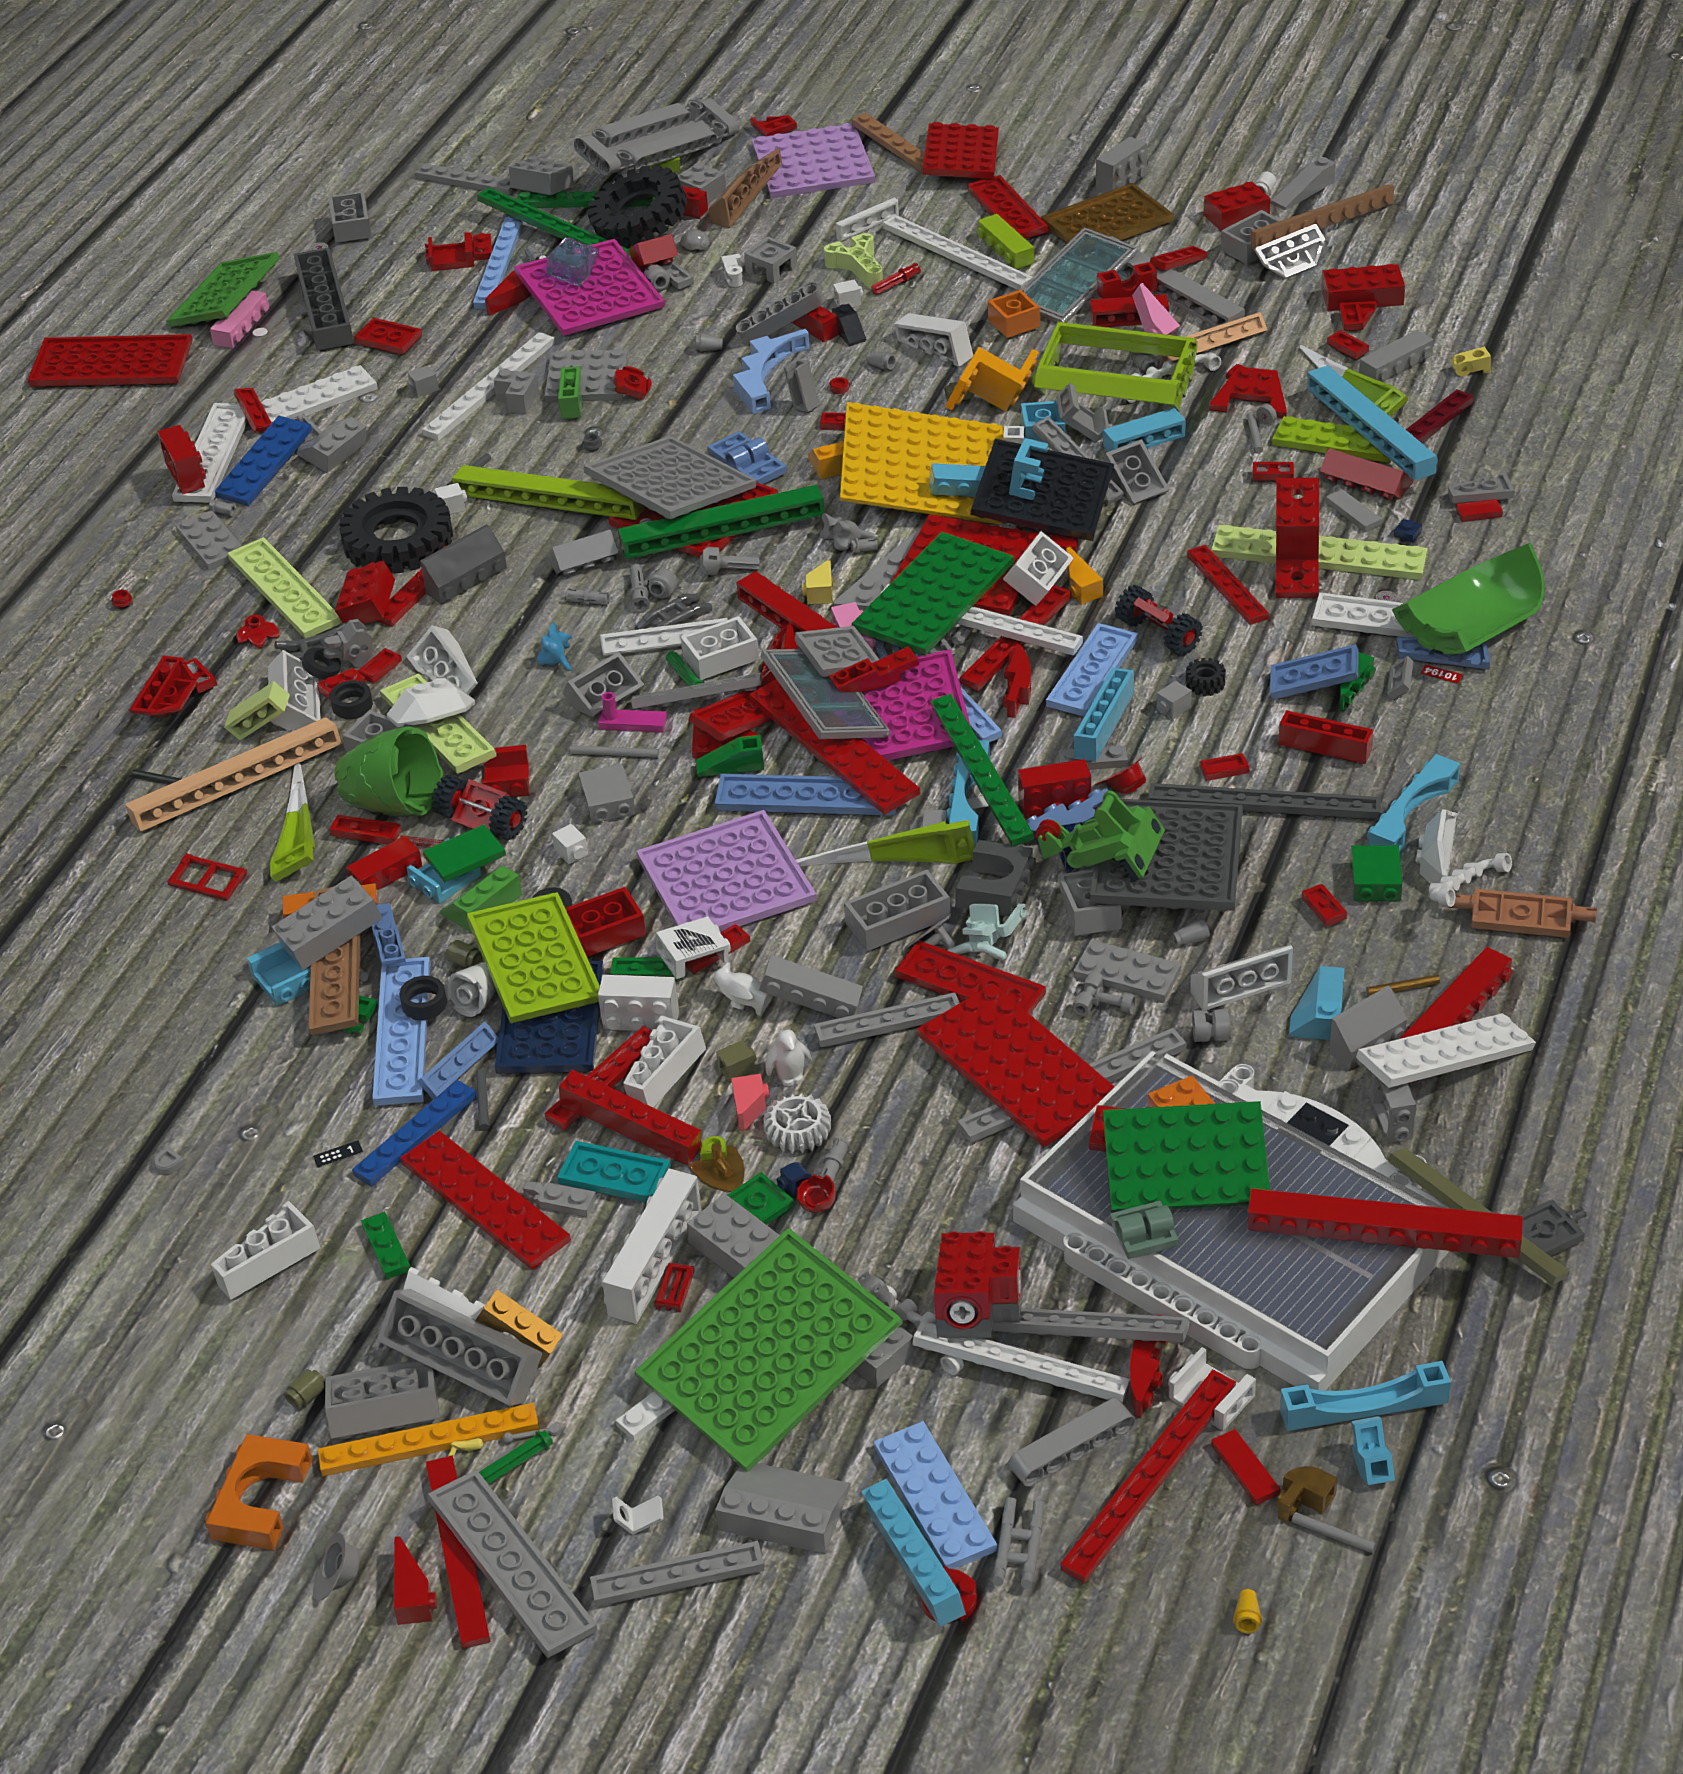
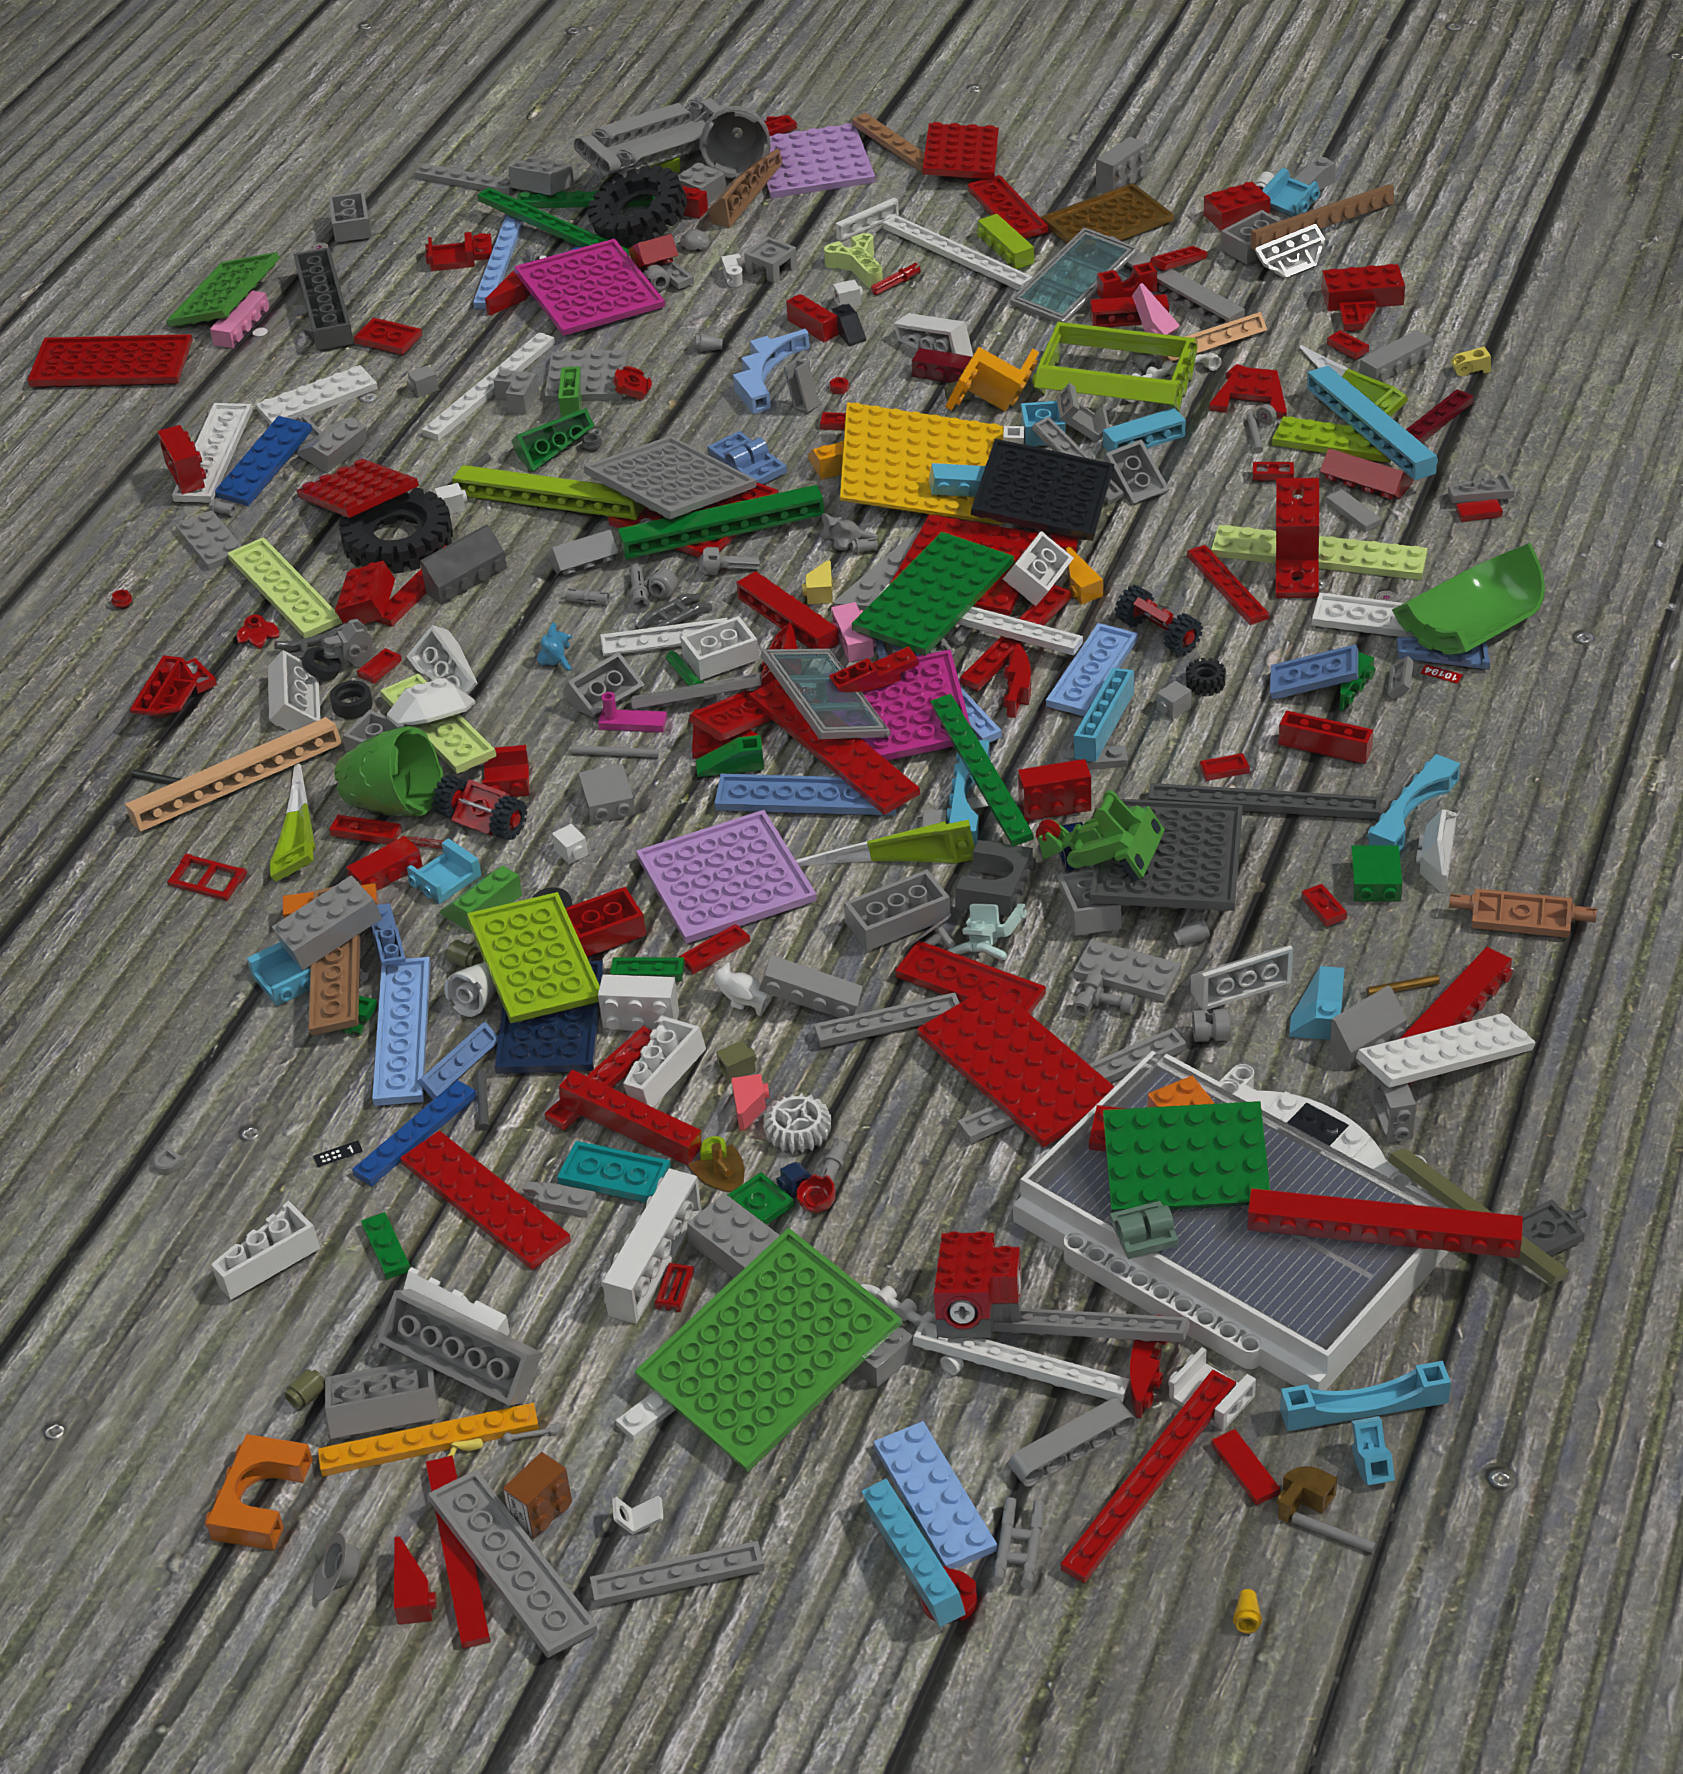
(252, 409): red tile -> none
(257, 710): yellowish green brick -> none
(328, 684): red piece -> none
(356, 487): none -> red plate
(424, 1010): black tyre -> none
(464, 853): green tile -> none
(510, 1317): arch -> none
(516, 1457): green axle -> none
(538, 1494): none -> dark orange brick
(545, 441): none -> green wedge
(572, 261): clear light blue slope -> none
(690, 942): white panel -> none
(733, 153): none -> light grey piece
(780, 312): light grey beam -> none
(782, 1507): light grey slope -> none
(787, 1058): white animal -> none
(834, 648): light grey plate -> none
(877, 1289): light grey piece -> none
(882, 360): light grey cone -> none
(939, 365): none -> dark red brick
(1014, 313): orange brick -> none
(1026, 468): medium azure panel -> none
(1077, 811): medium blue slope -> none
(1128, 779): red piece -> none
(1290, 194): none -> medium azure panel
(1407, 530): dark blue plate -> none
(1444, 891): white bar -> none

